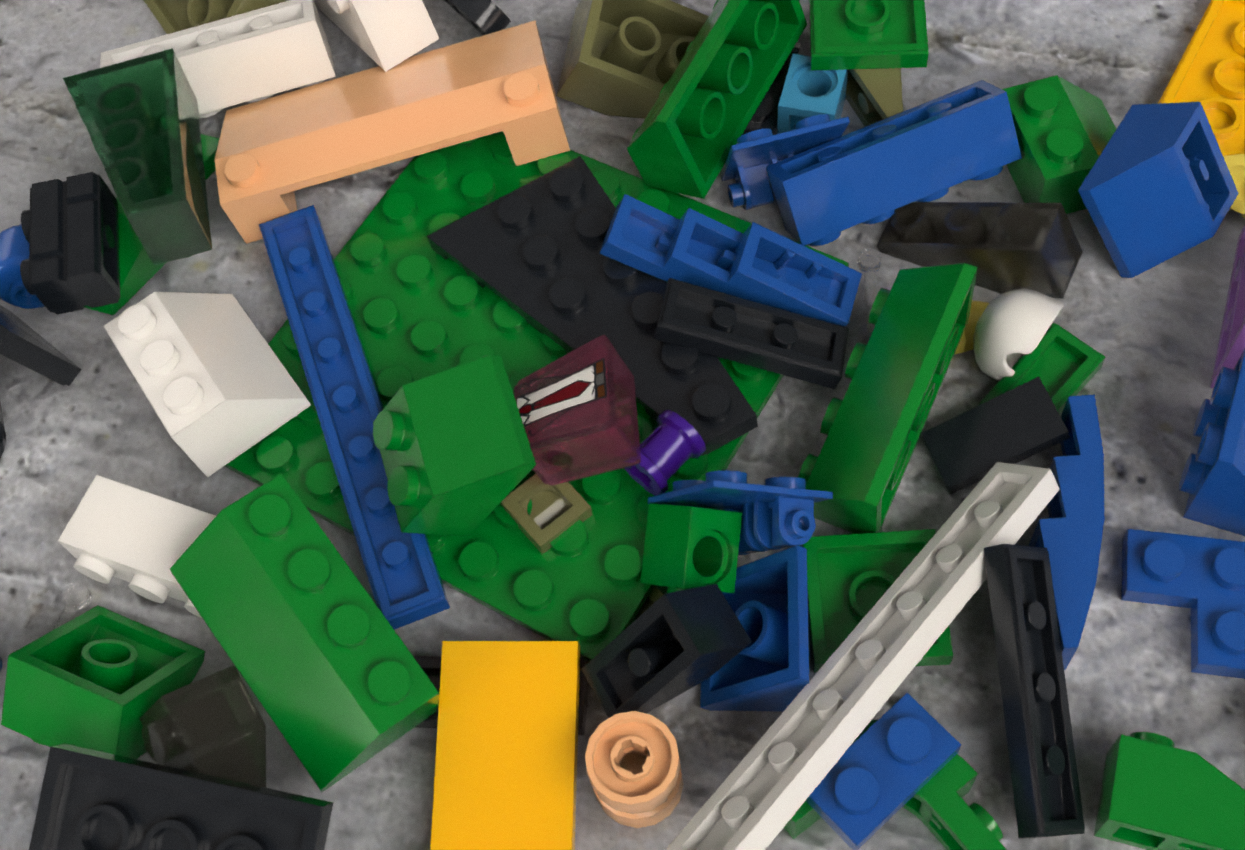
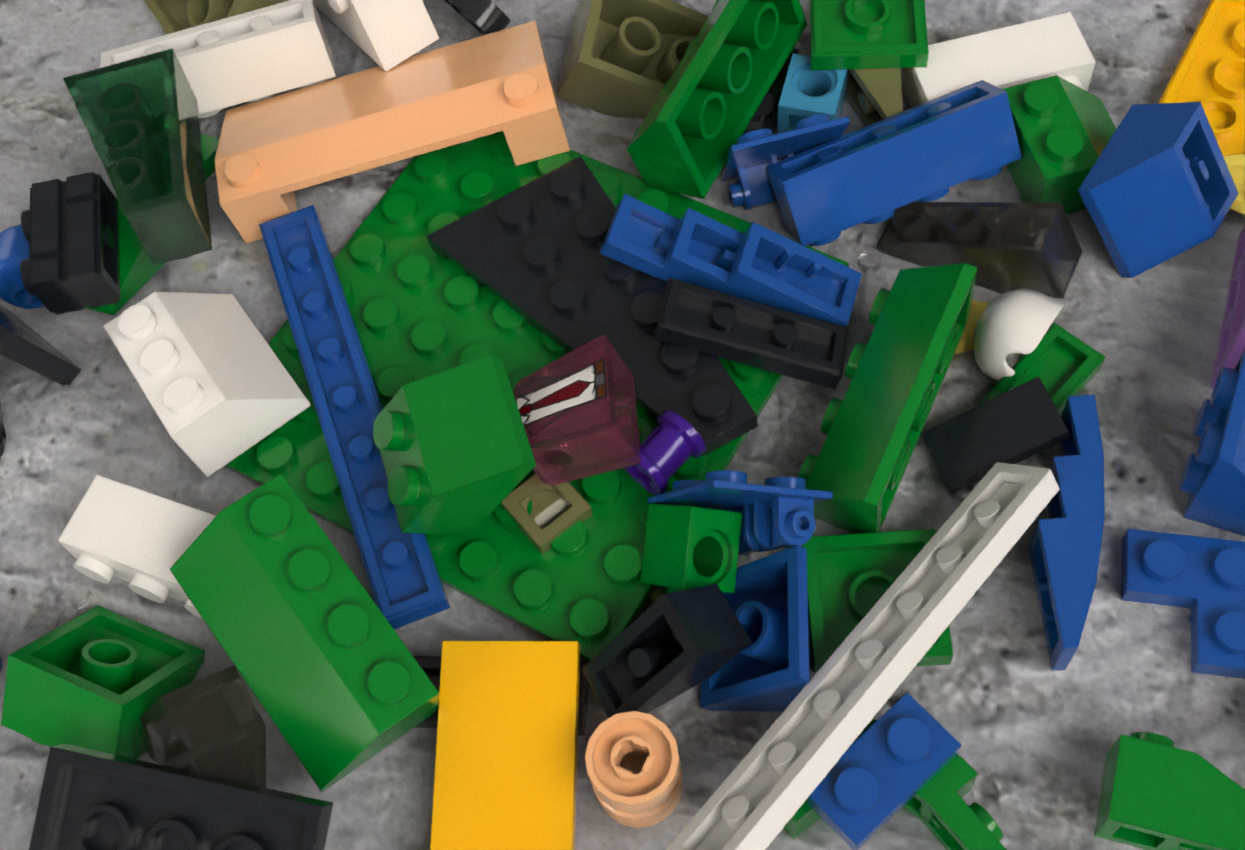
(1003, 59): none -> white brick
(1033, 692): black tile -> none

